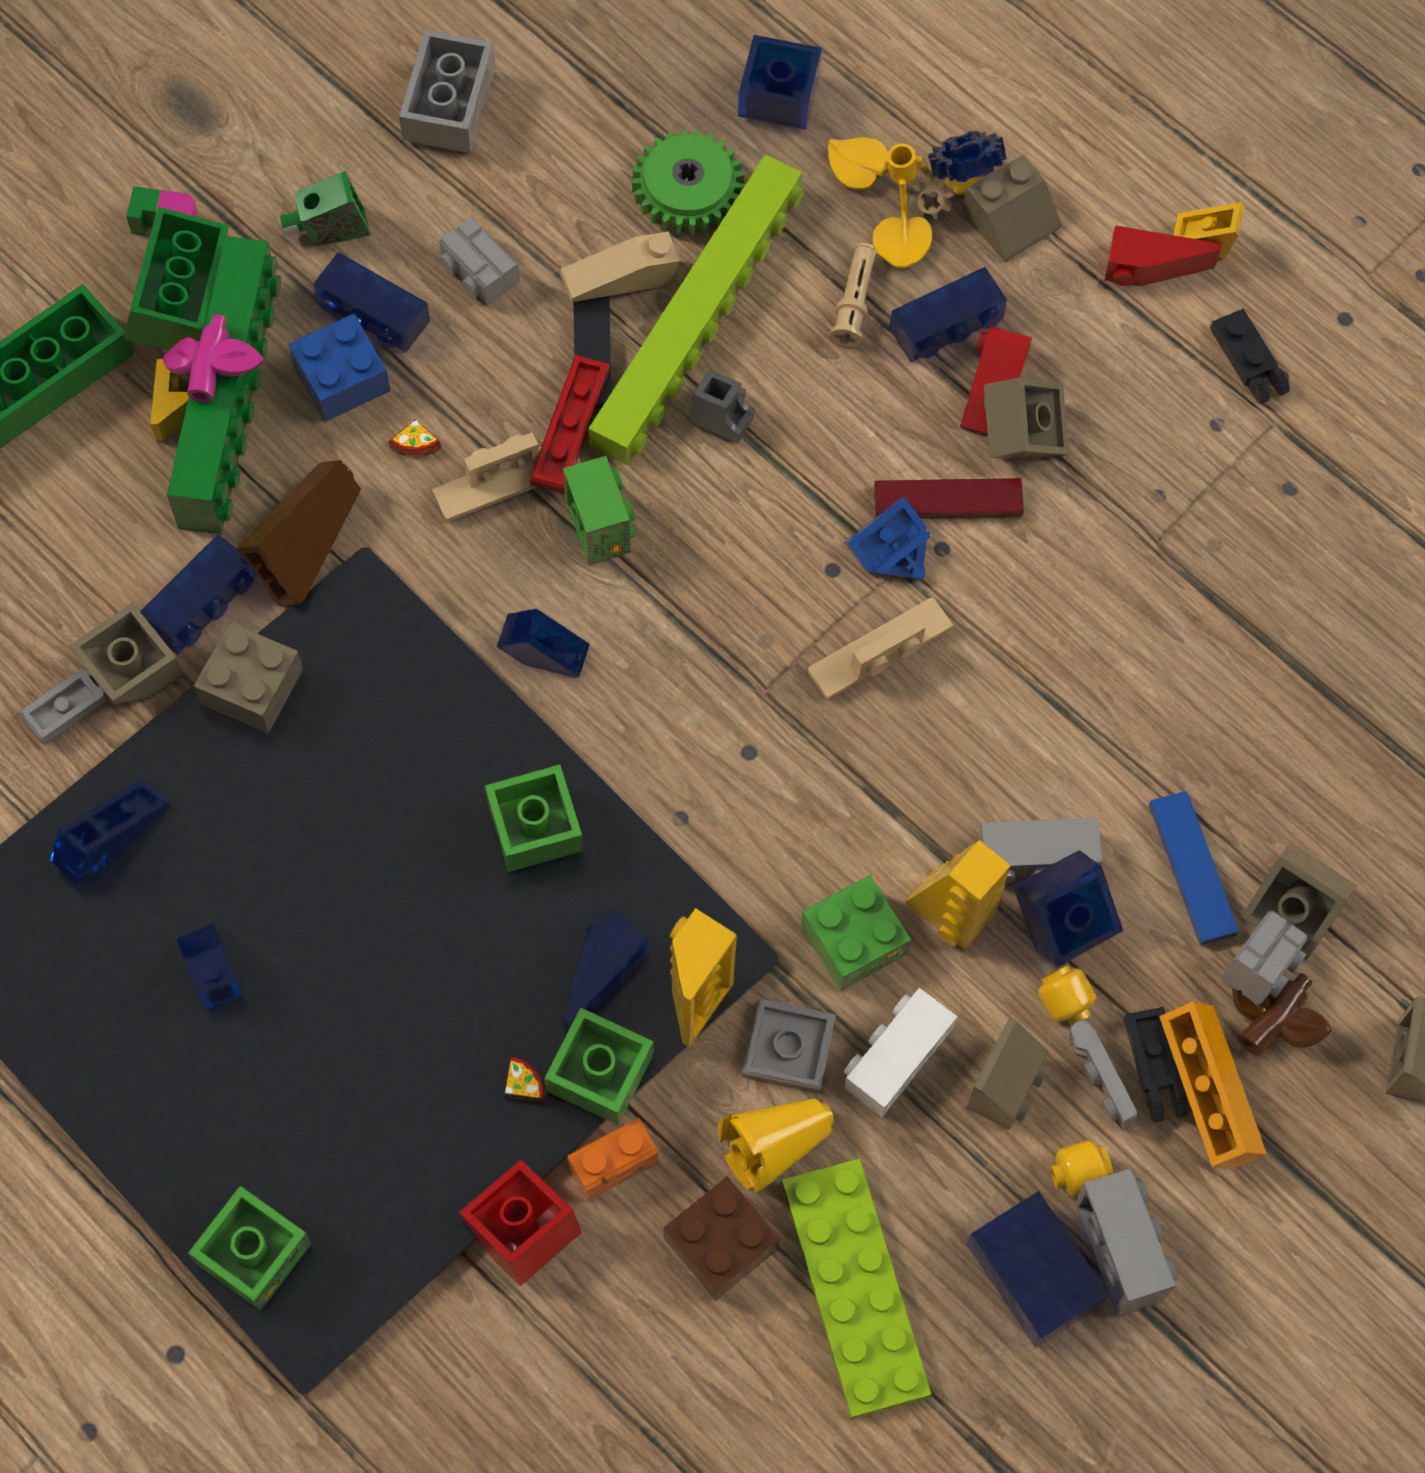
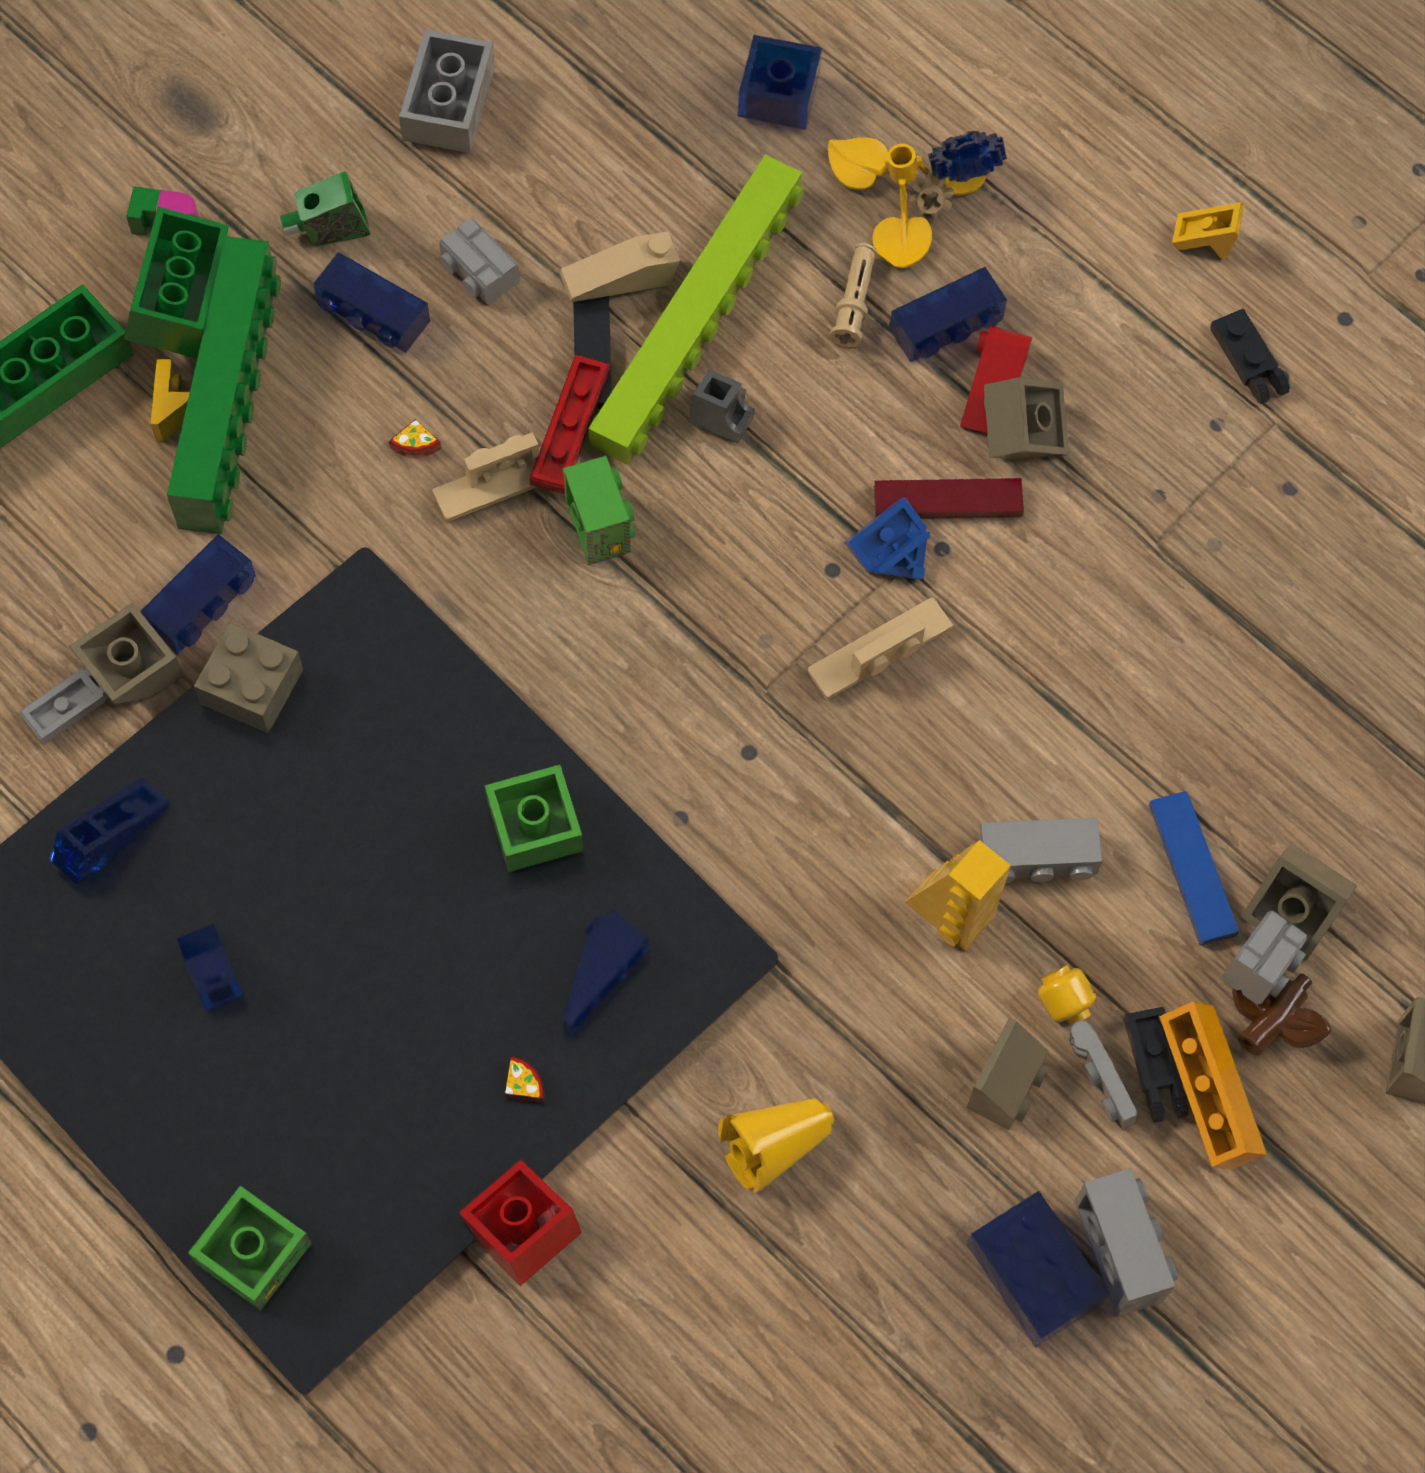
(210, 356): dark pink plant -> none
(300, 531): reddish brown slope -> none
(339, 367): blue brick -> none
(542, 643): clear blue slope -> none
(599, 1066): bright green brick -> none
(613, 1159): orange brick -> none
(687, 181): bright green gear -> none
(700, 970): yellow slope -> none
(721, 1238): reddish brown brick -> none
(788, 1045): light grey tile -> none
(855, 932): bright green brick -> none
(856, 1289): lime plate -> none
(898, 1051): white brick -> none
(1012, 208): dark tan slope -> none
(1068, 908): clear blue brick -> none
(1079, 1165): yellow head -> none
(1151, 257): red slope -> none

